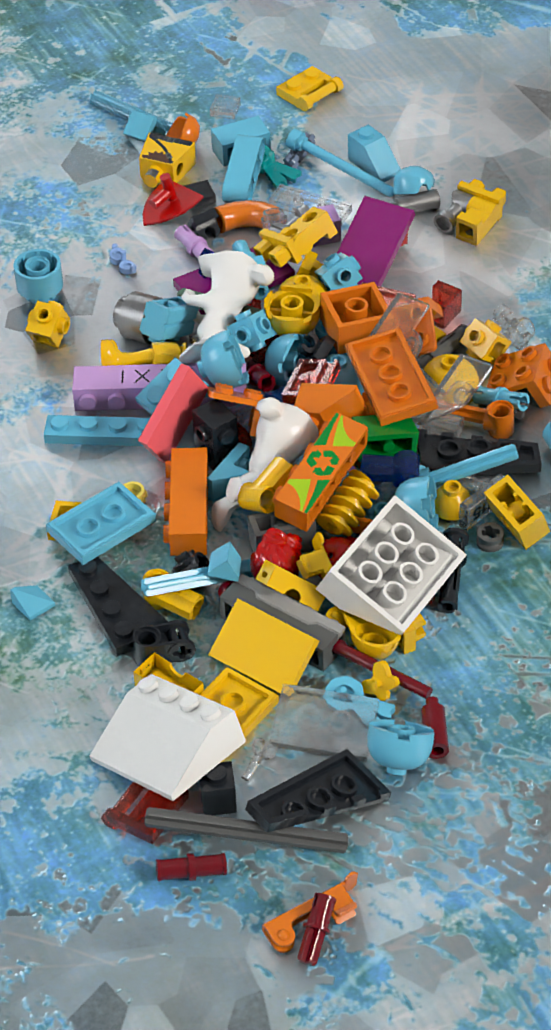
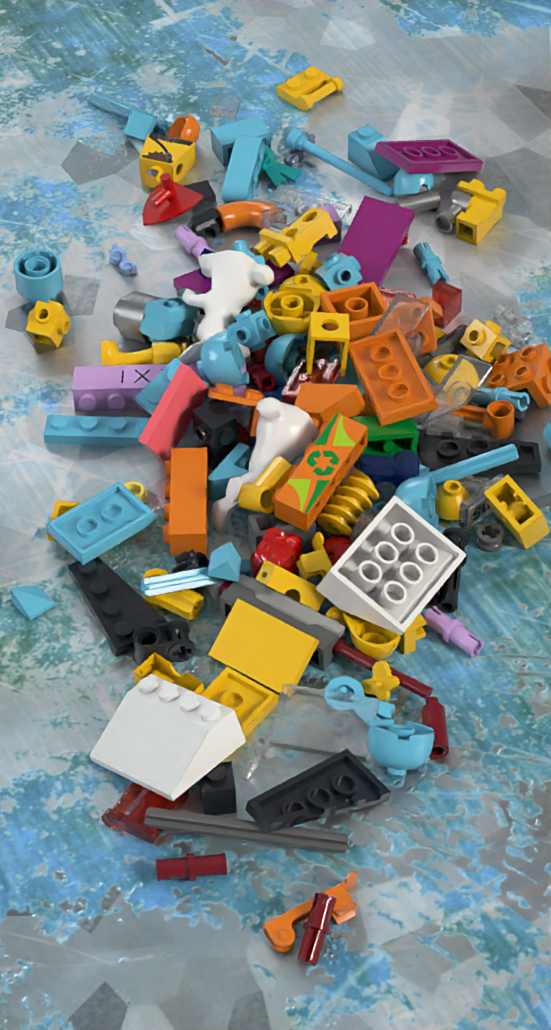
(317, 332): none -> yellow piece
(362, 523): none -> clear tile
(428, 156): none -> magenta tile
(430, 263): none -> medium azure pin
(453, 631): none -> lavender pin

